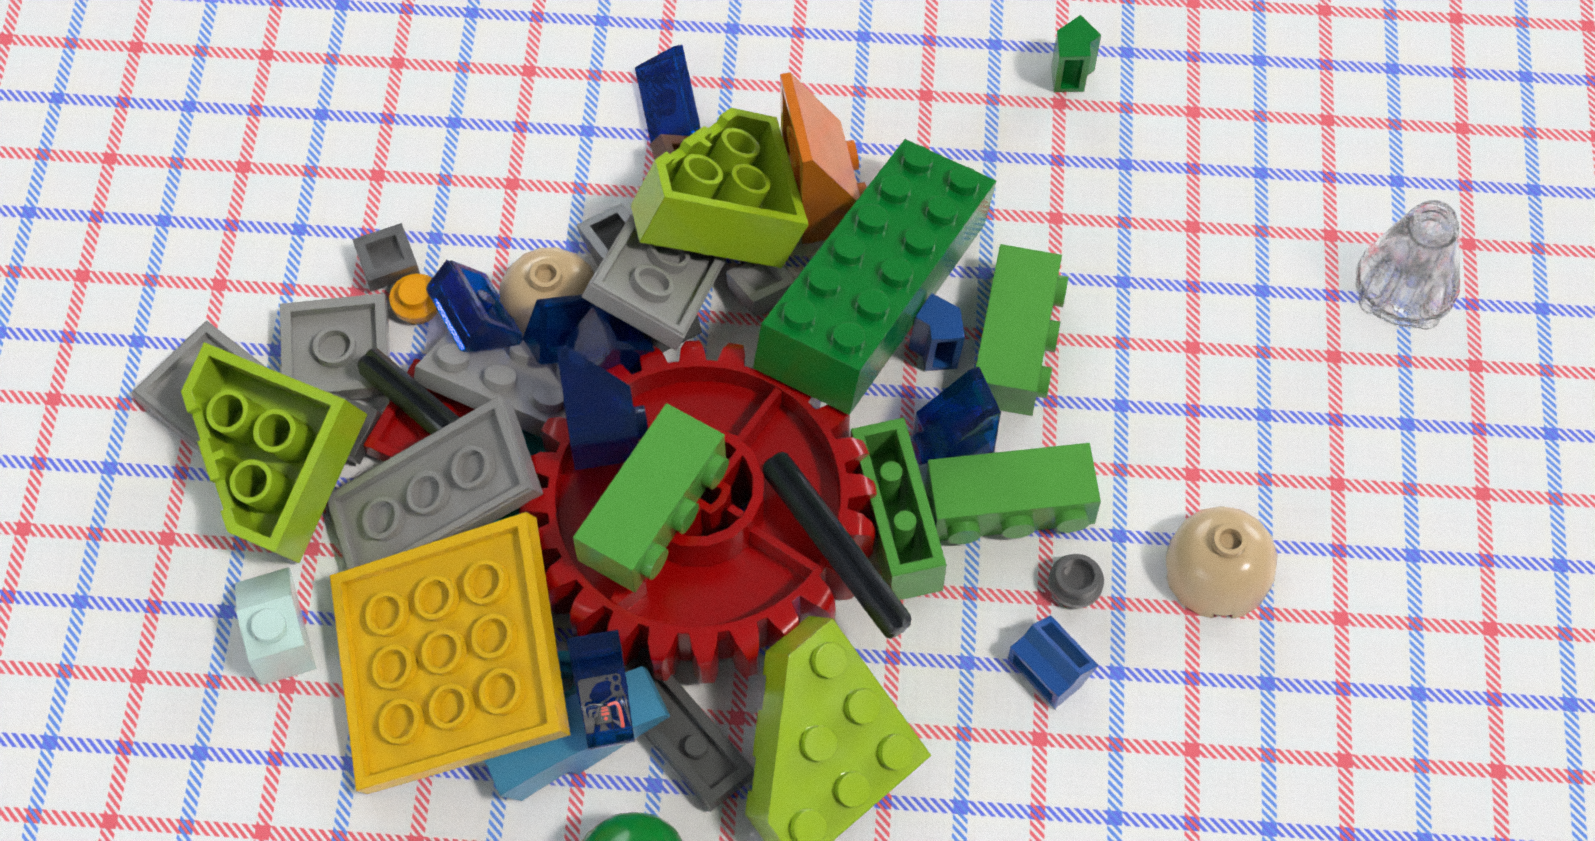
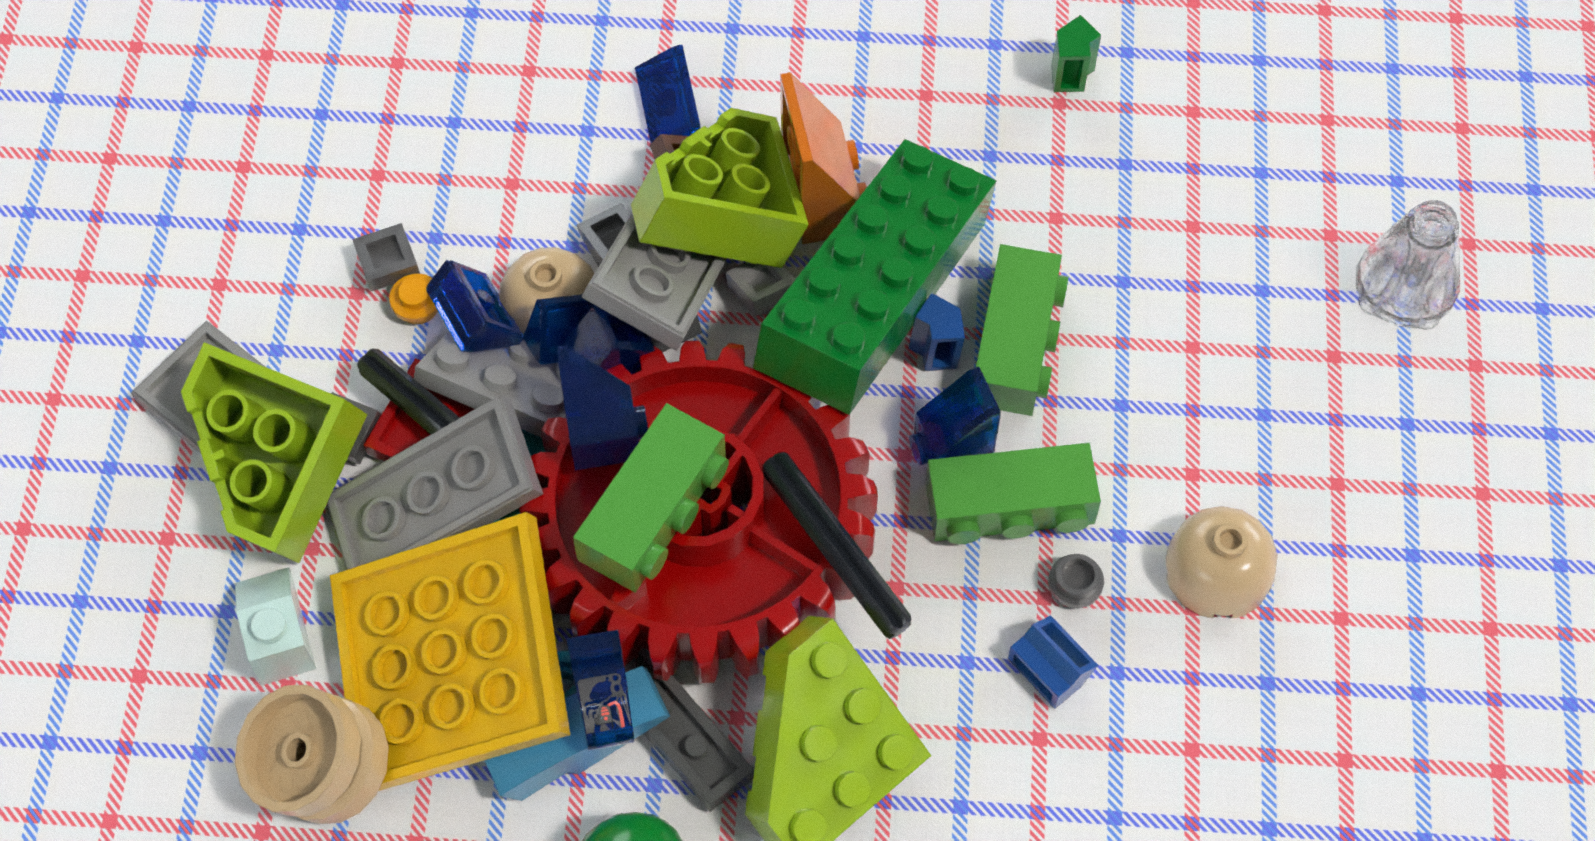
(311, 755): none -> tan wheel
(329, 337): light grey plate -> none
(900, 512): bright green brick -> none

